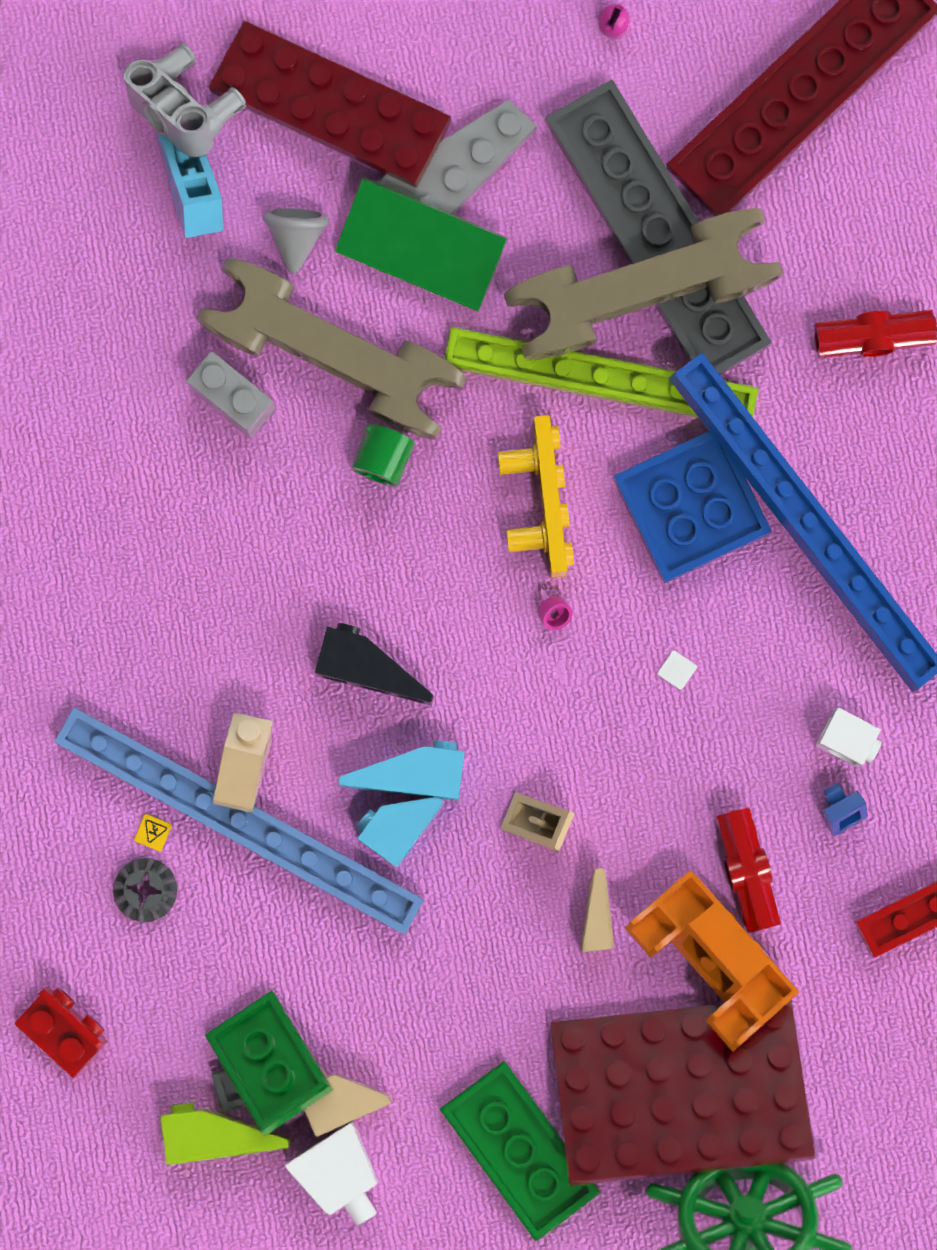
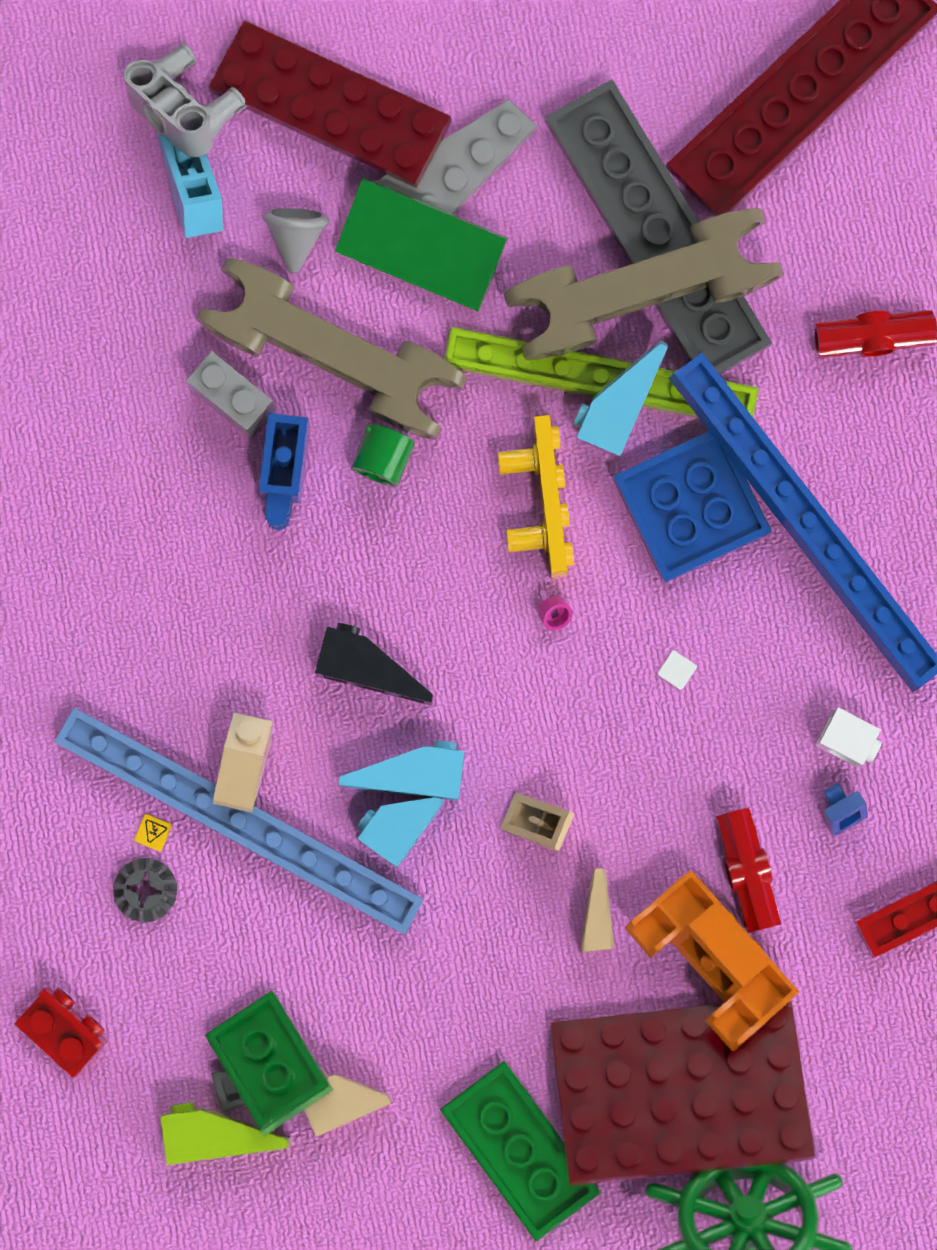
(283, 467): none -> blue hinge
(337, 1173): white torso -> none
(616, 407): none -> medium azure slope
(621, 24): dark pink hinge -> none

